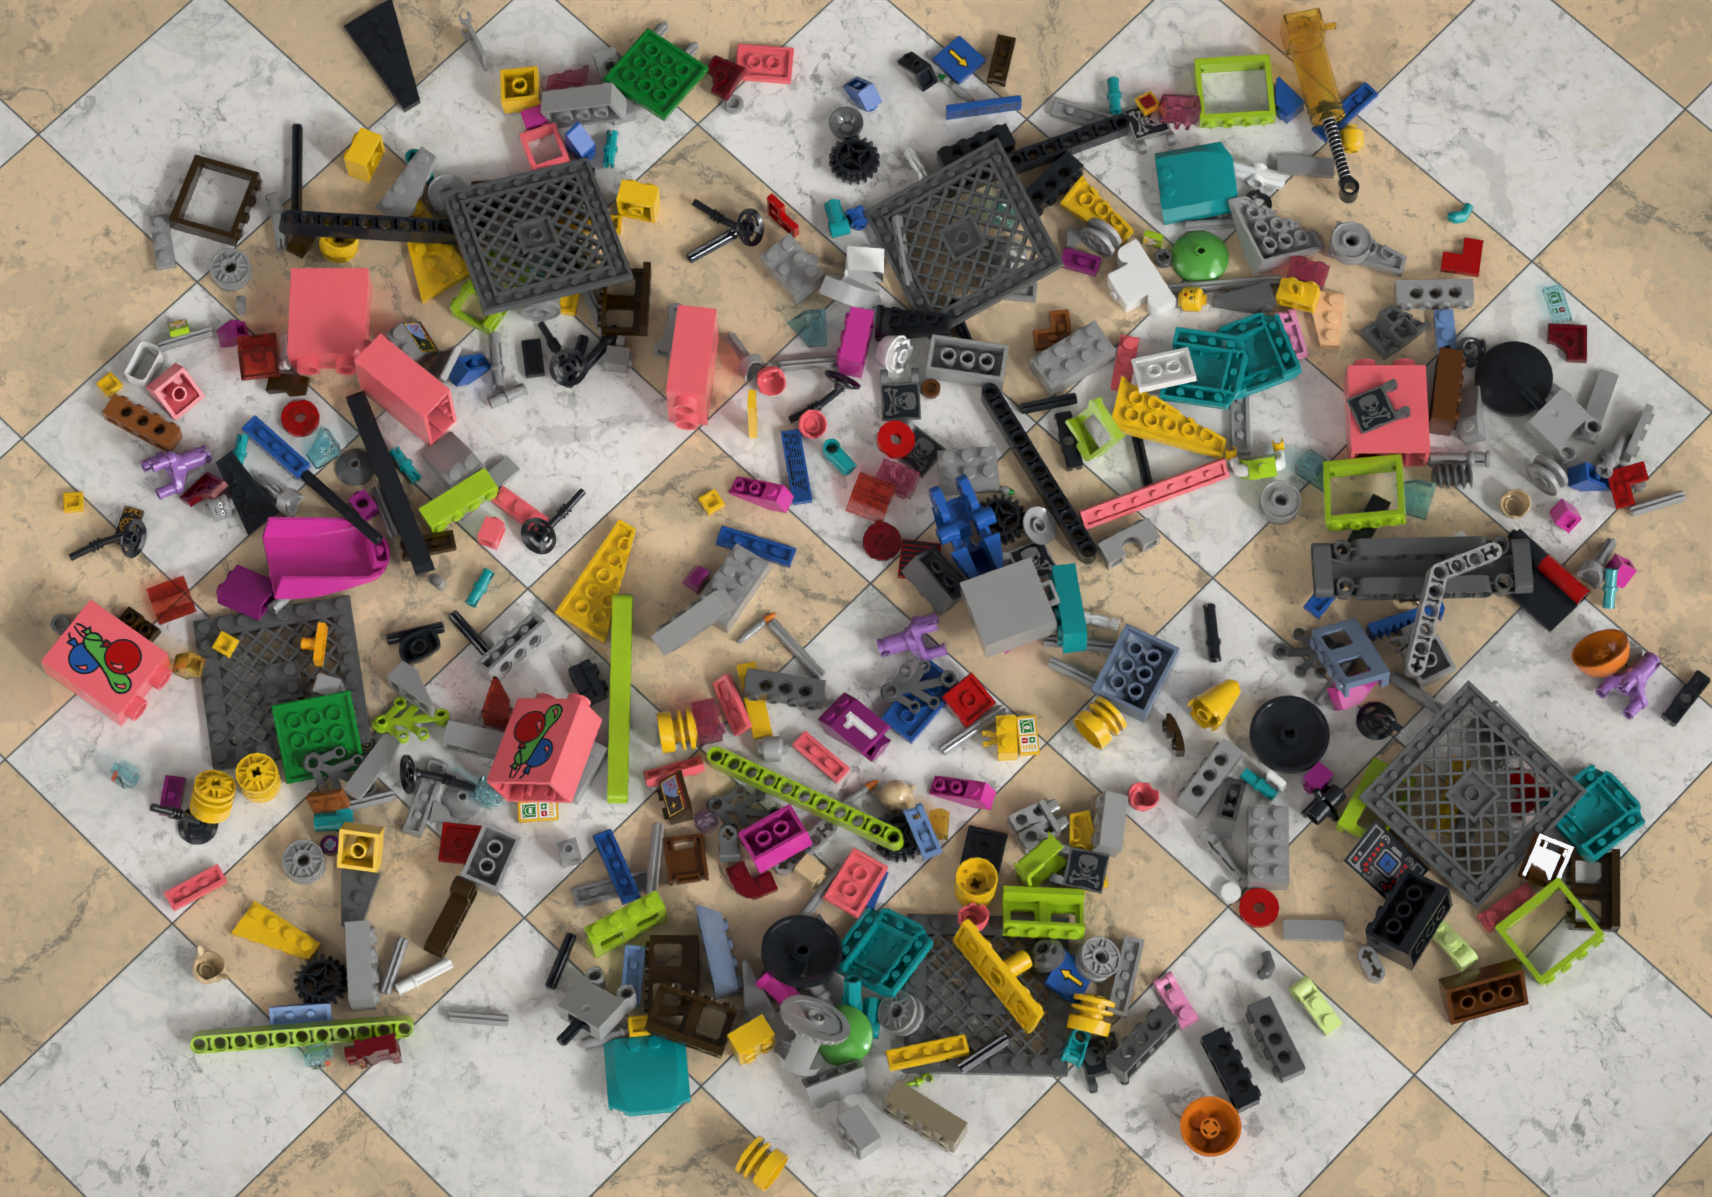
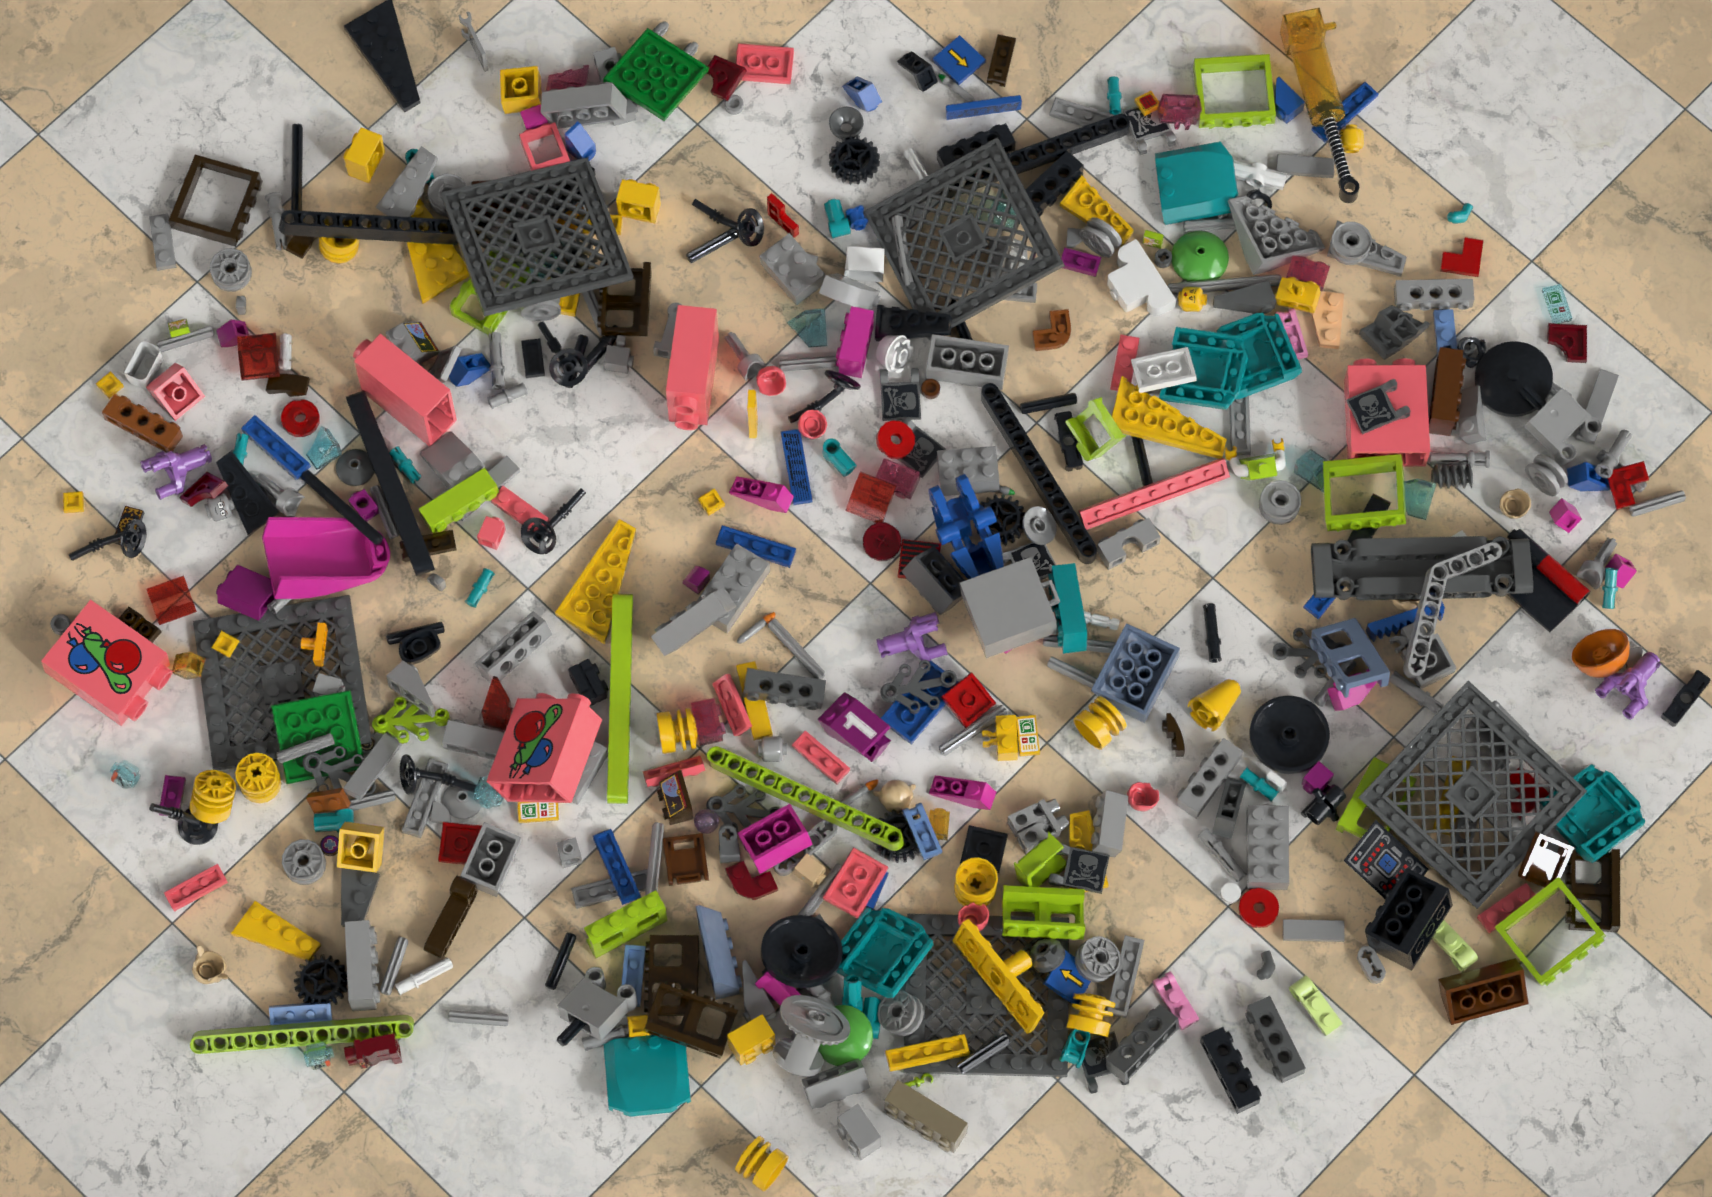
(305, 748): none -> light grey axle
(328, 318): coral brick -> none
(469, 632): black axle -> none
(610, 149): teal pin -> none
(1072, 359): light grey brick -> none
(1211, 1115): orange piece -> none
(1378, 721): black dish -> none
(1639, 433): light grey plate -> none

